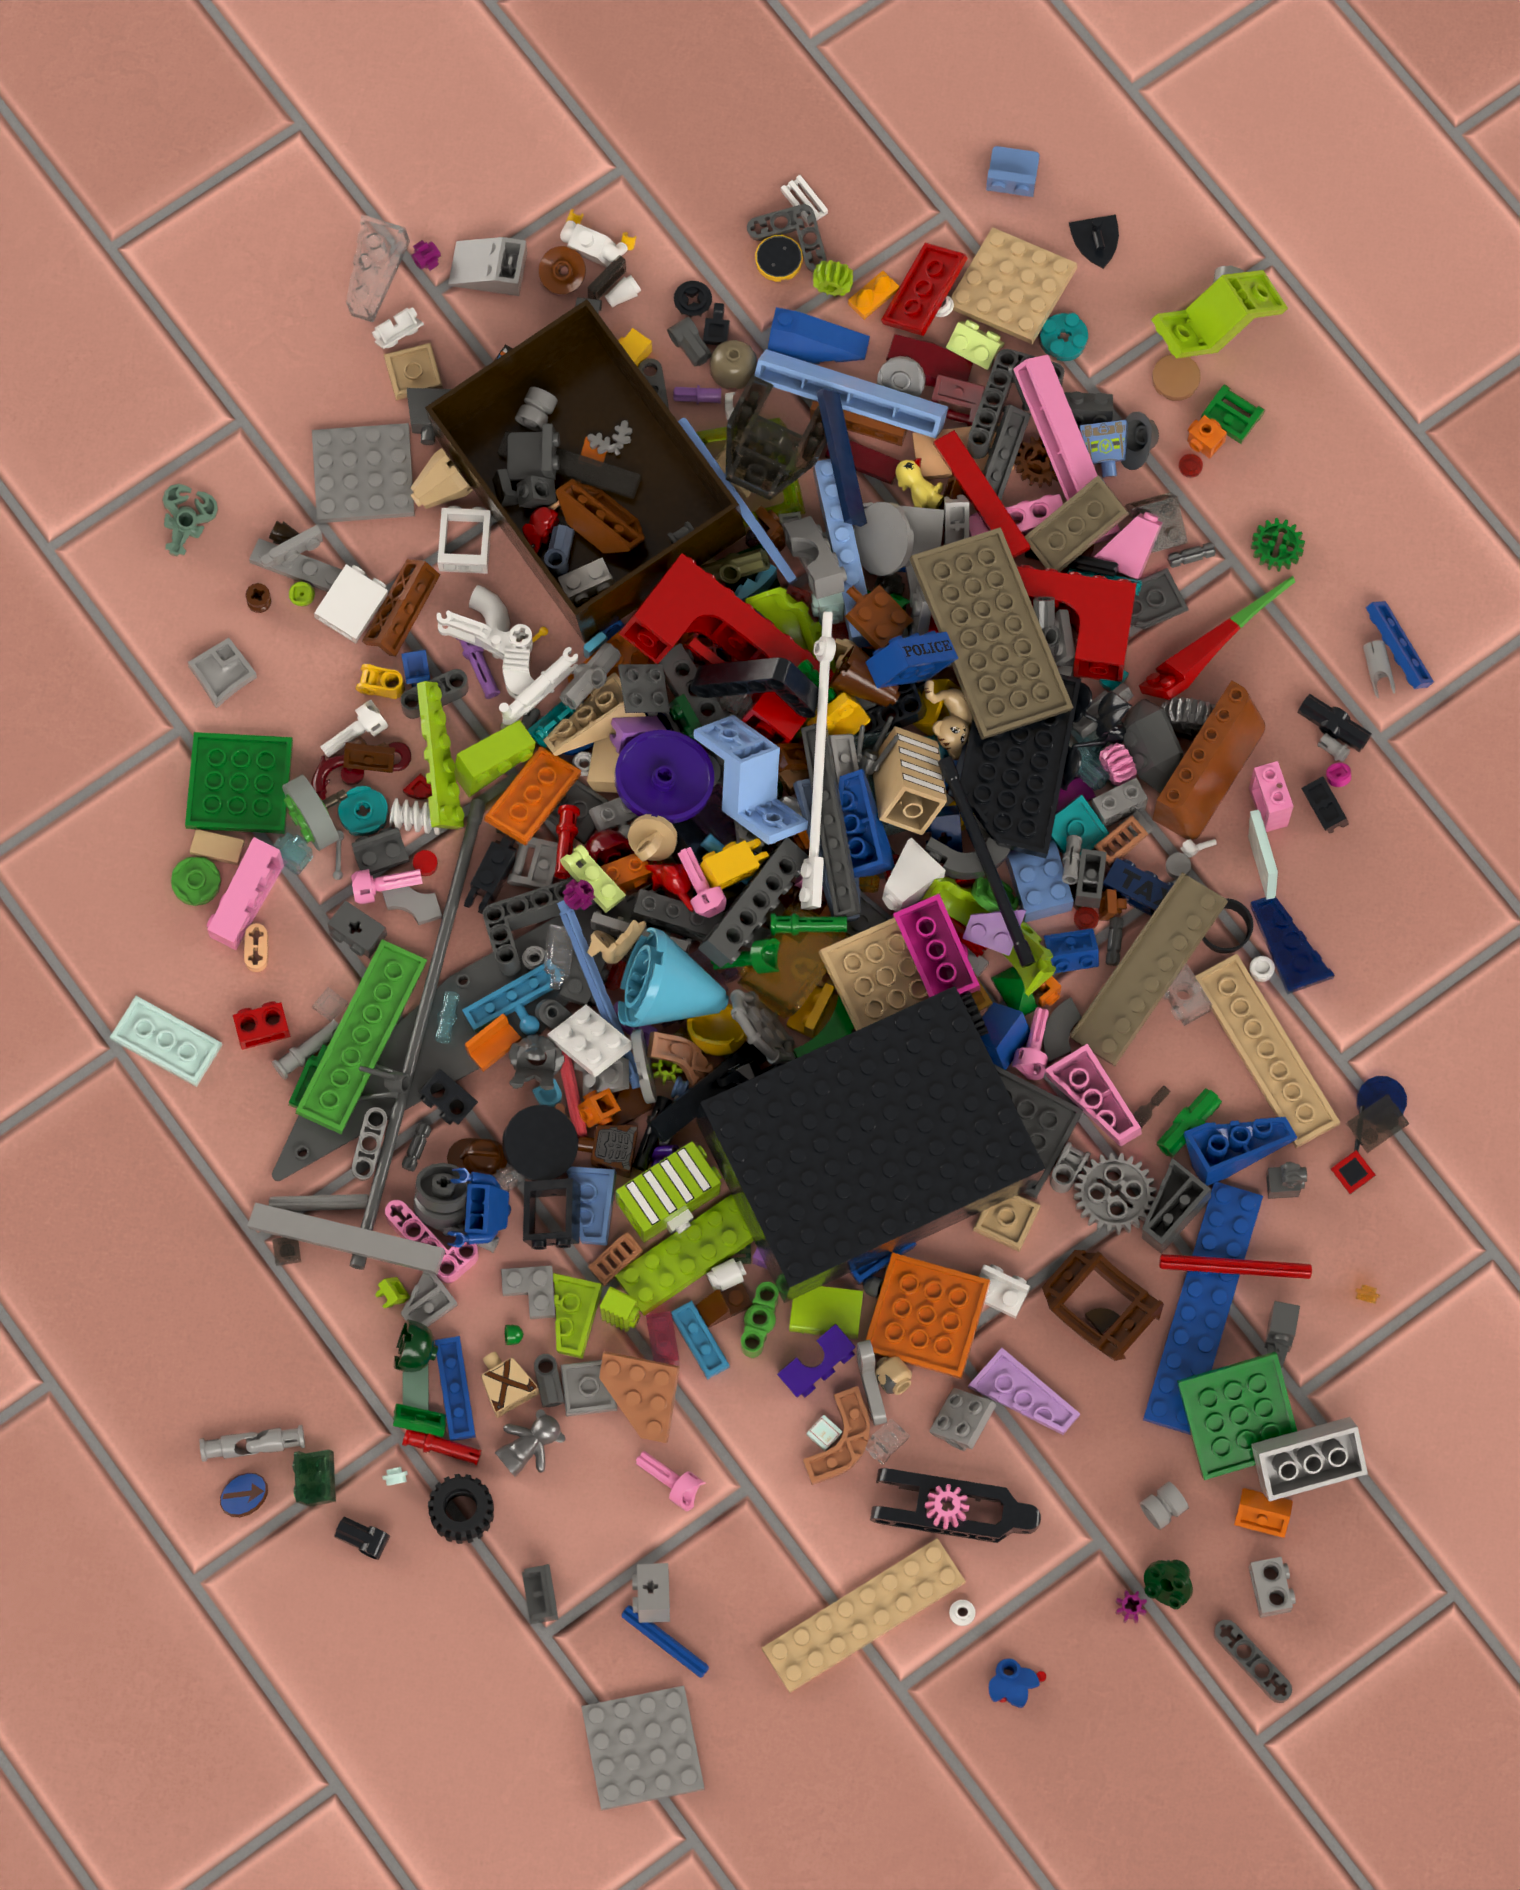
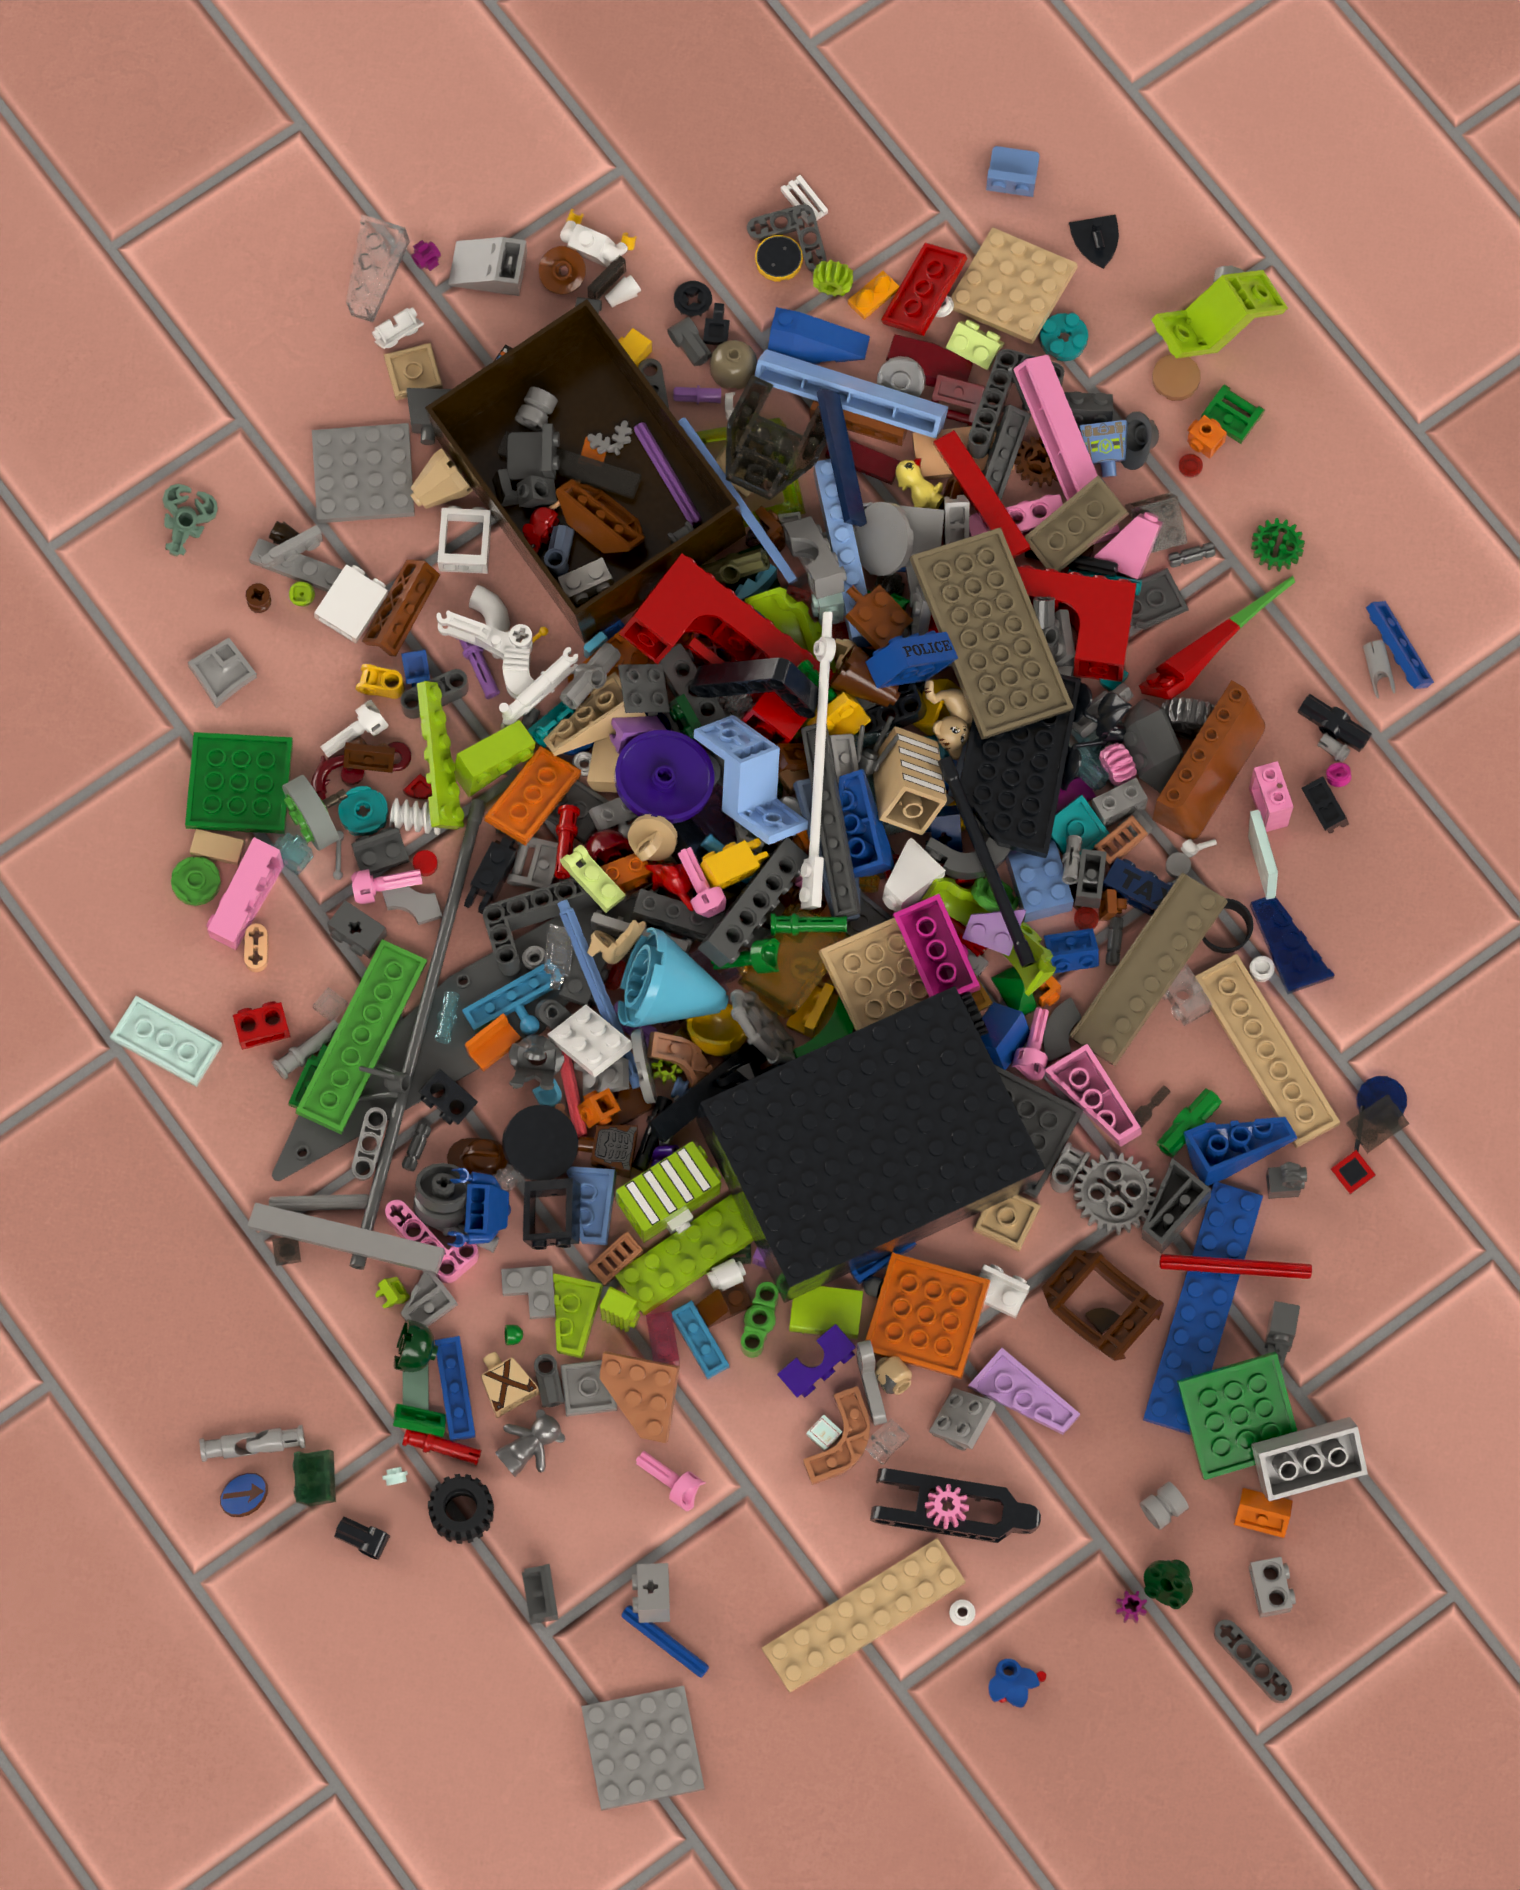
(578, 894): magenta gear -> none
(667, 474): none -> medium lavender axle
(1367, 1294): clear yellow plate -> none

